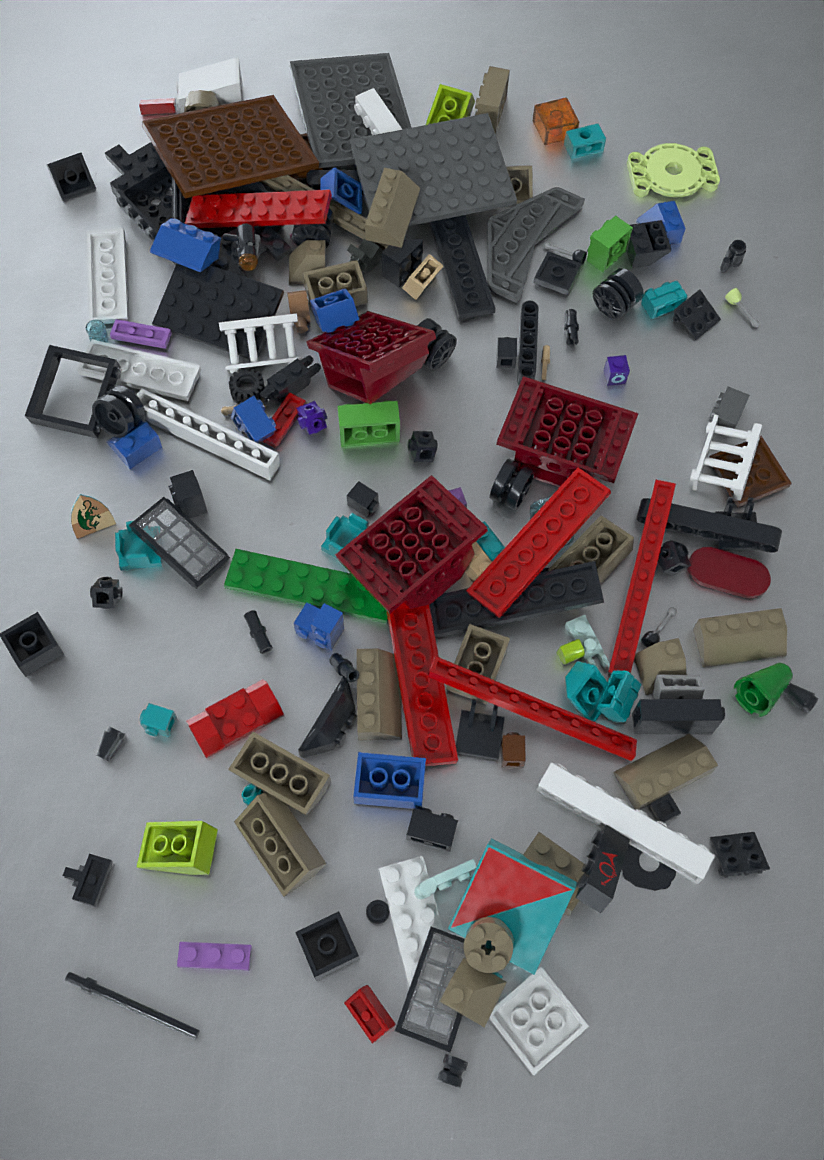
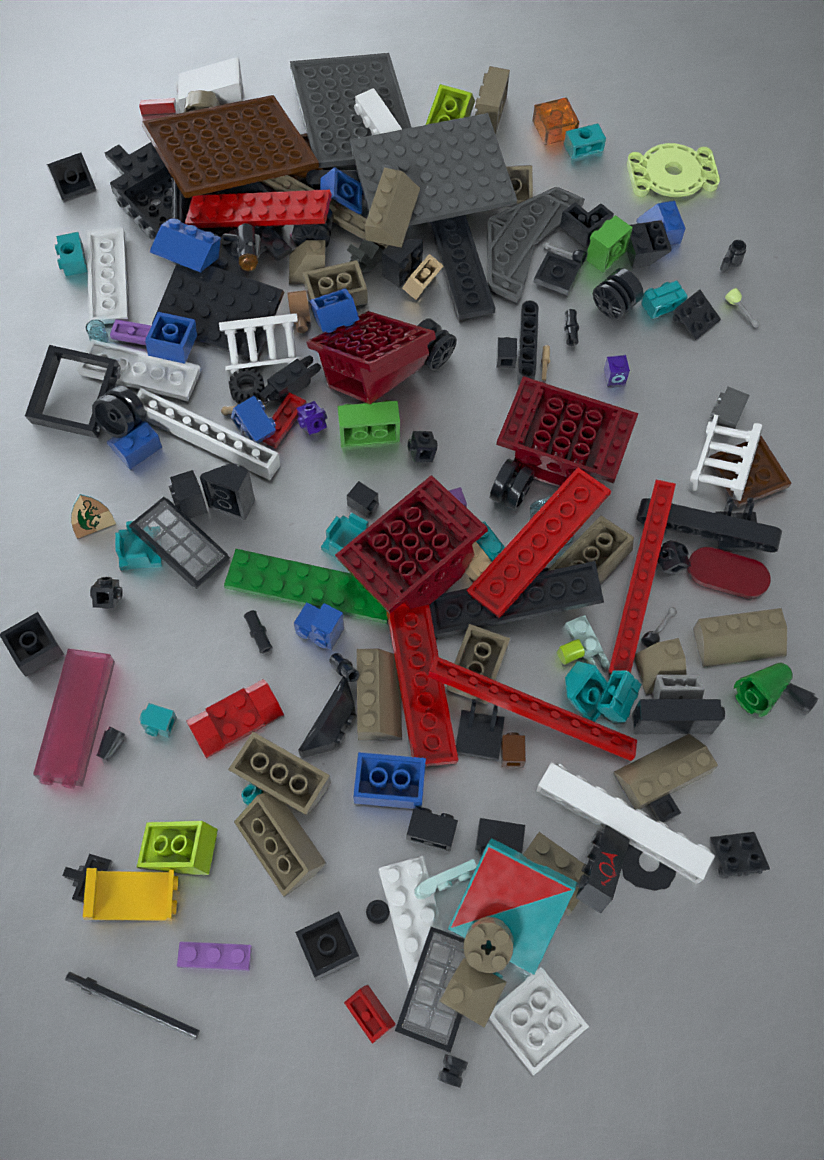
(71, 254): none -> teal brick
(74, 718): none -> clear pink brick
(129, 895): none -> yellow panel
(171, 337): none -> blue brick
(229, 490): none -> black slope
(503, 832): none -> black brick
(581, 223): none -> black brick

